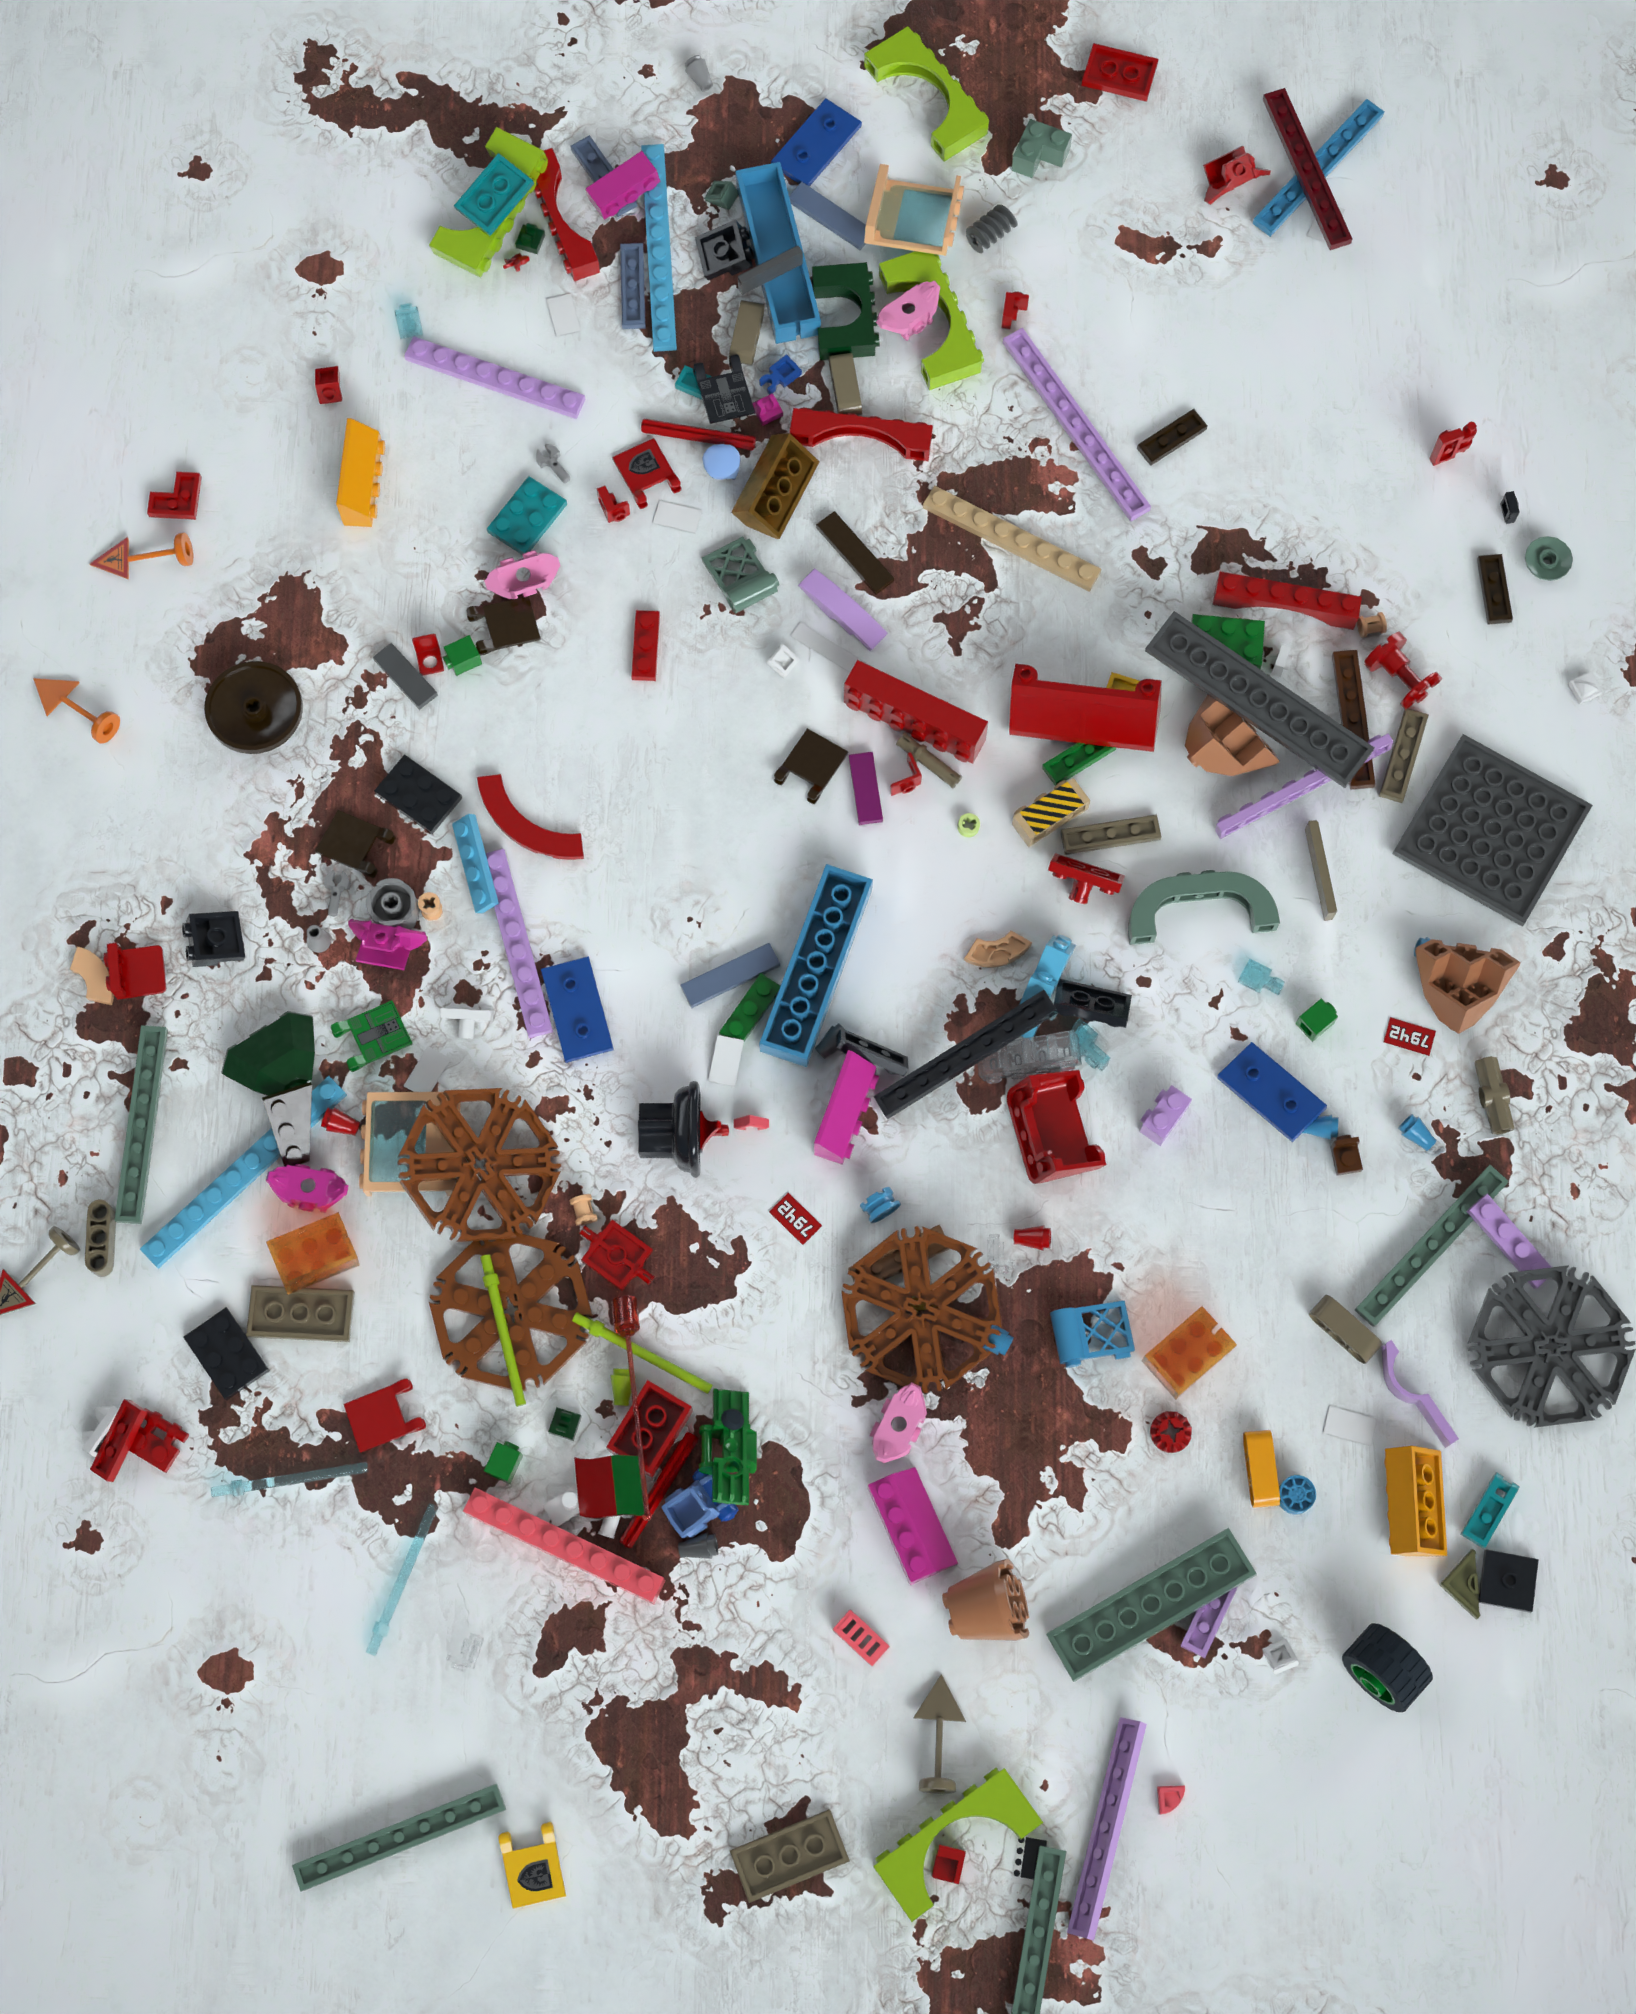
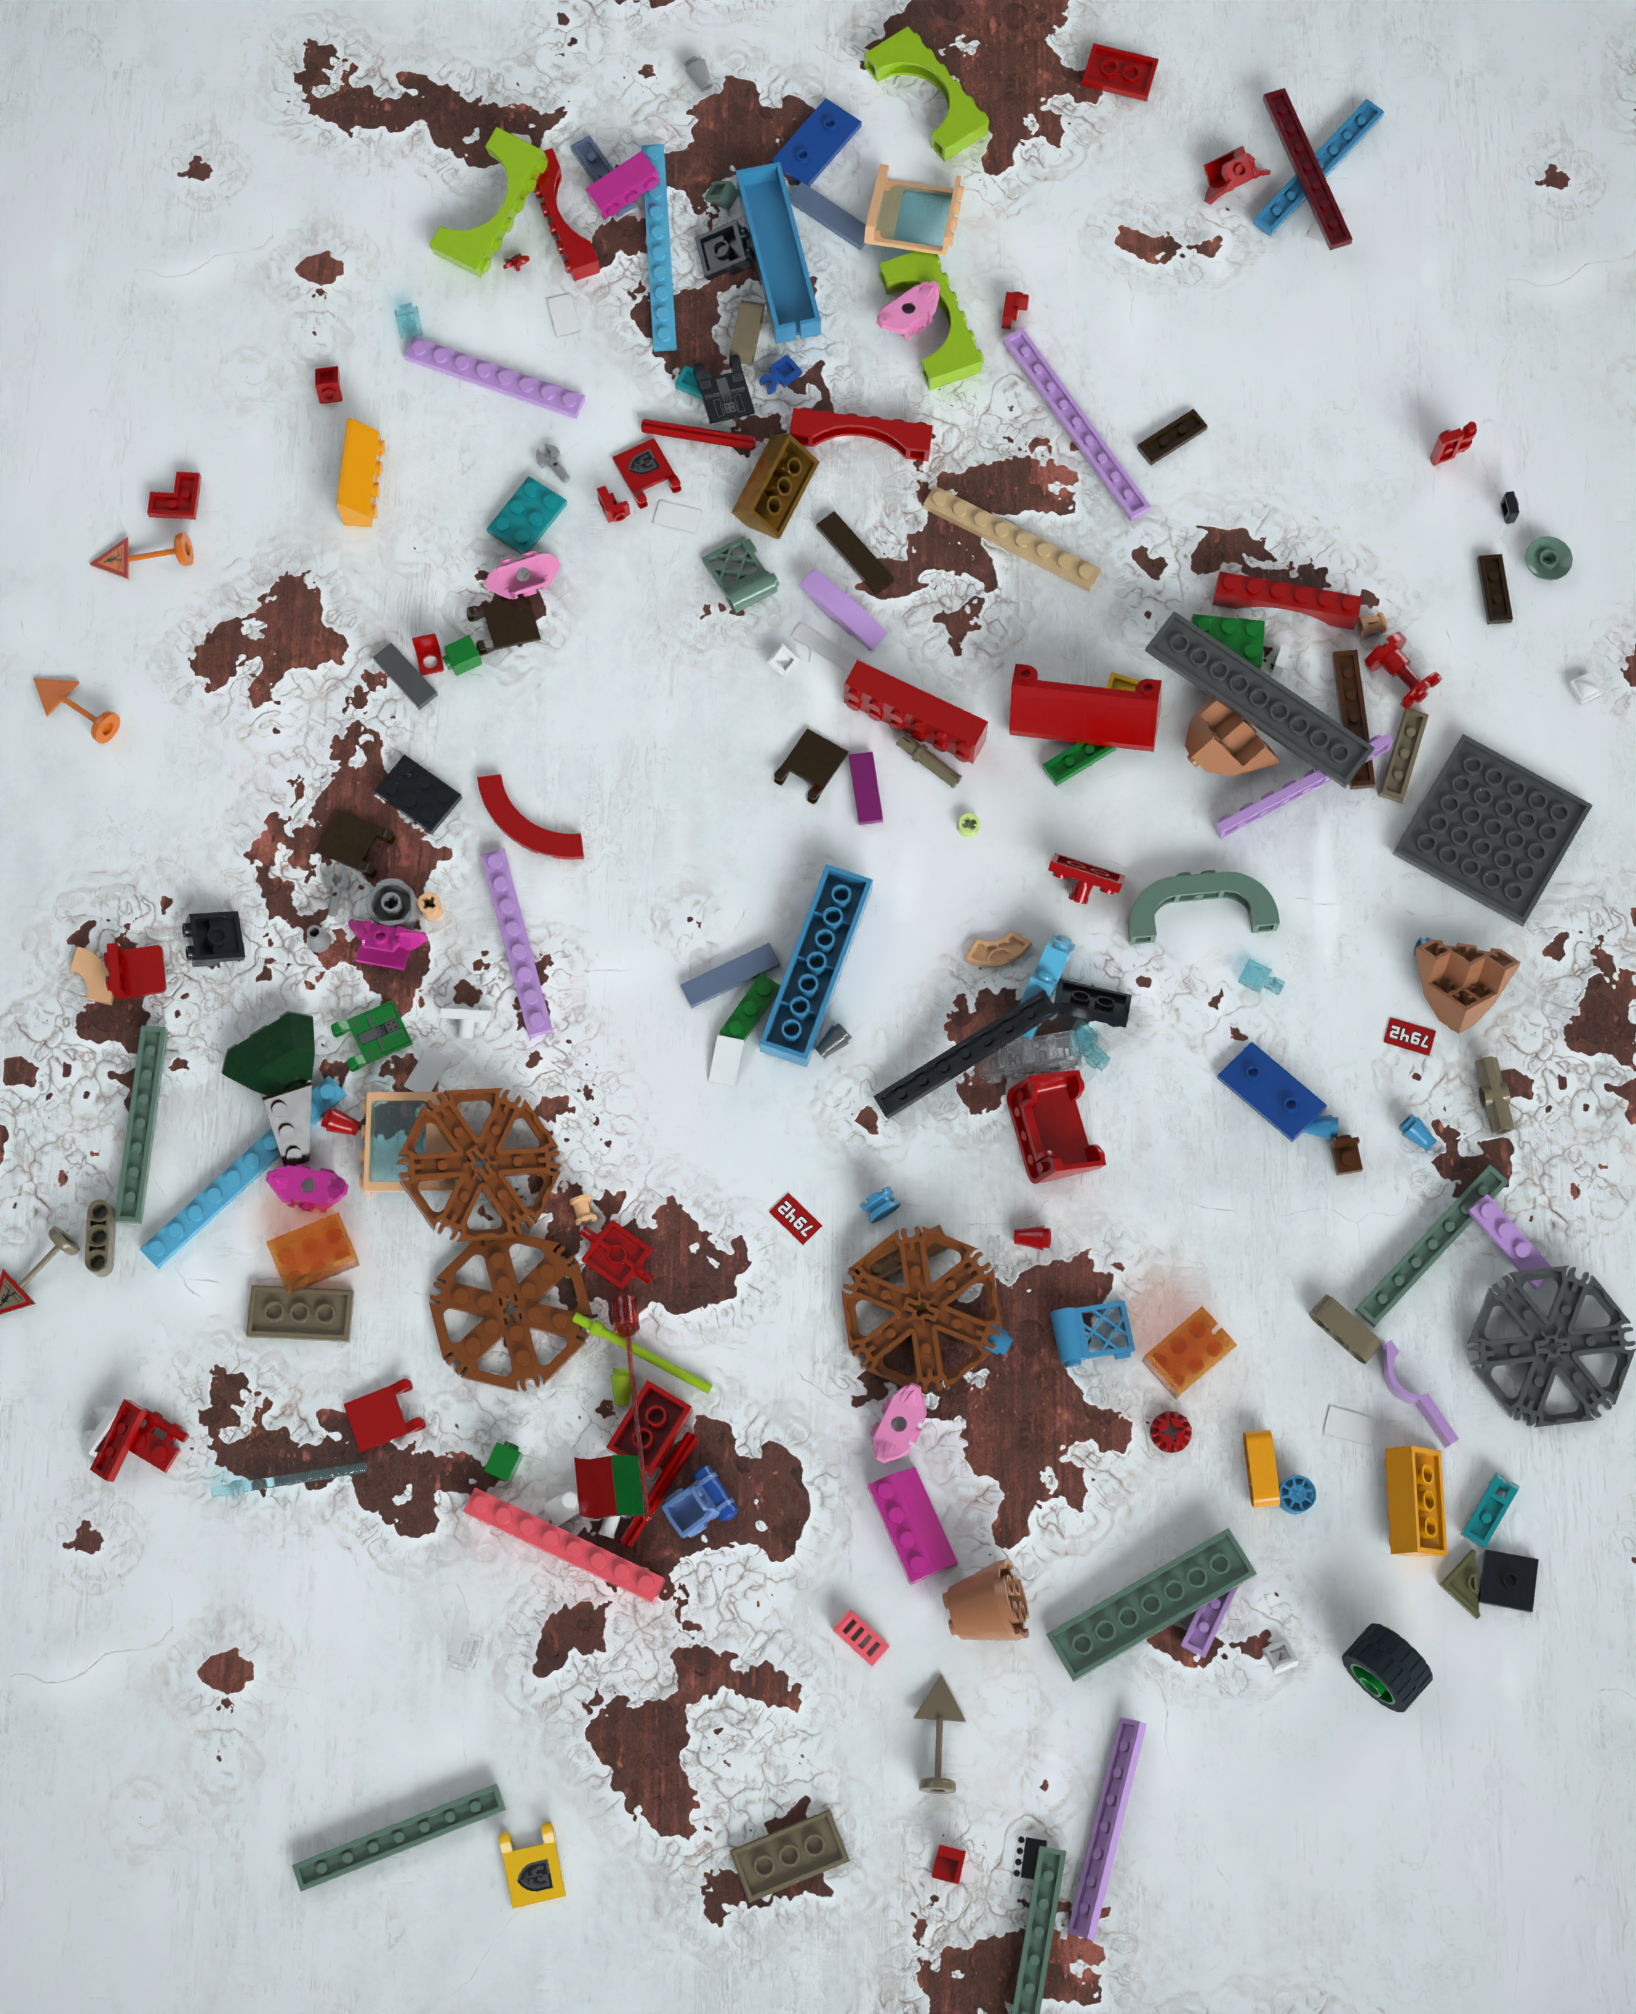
(226, 1353): black plate -> none
(253, 707): dark brown dish -> none
(381, 1628): clear light blue bar -> none
(475, 863): medium azure plate -> none
(491, 1282): lime bar -> none
(494, 194): teal plate -> none
(530, 238): dark green tile -> none
(565, 1424): dark green tile -> none
(577, 1009): blue plate -> none
(632, 286): sand blue tile -> none
(645, 645): red plate -> none
(677, 1129): black piece -> none
(699, 1547): dark grey cone -> none
(722, 461): light blue hair -> none
(738, 1444): green piece -> none
(750, 1120): coral tile -> none
(767, 409): dark pink tile -> none
(770, 269): dark grey tile -> none
(845, 384): dark tan beam -> none
(845, 1108): dark pink slope -> none
(853, 283): dark green arch -> none
(874, 1053): black plate -> none
(908, 784): red bracket -> none
(989, 227): dark grey piece -> none
(995, 1799): lime arch -> none
(1038, 144): sand green brick -> none
(1050, 811): brick -> none
(1110, 834): dark tan tile -> none
(1164, 1117): lavender brick -> none
(1169, 1797): coral tile -> none
(1317, 1019): green brick -> none
(1321, 870): dark tan tile -> none

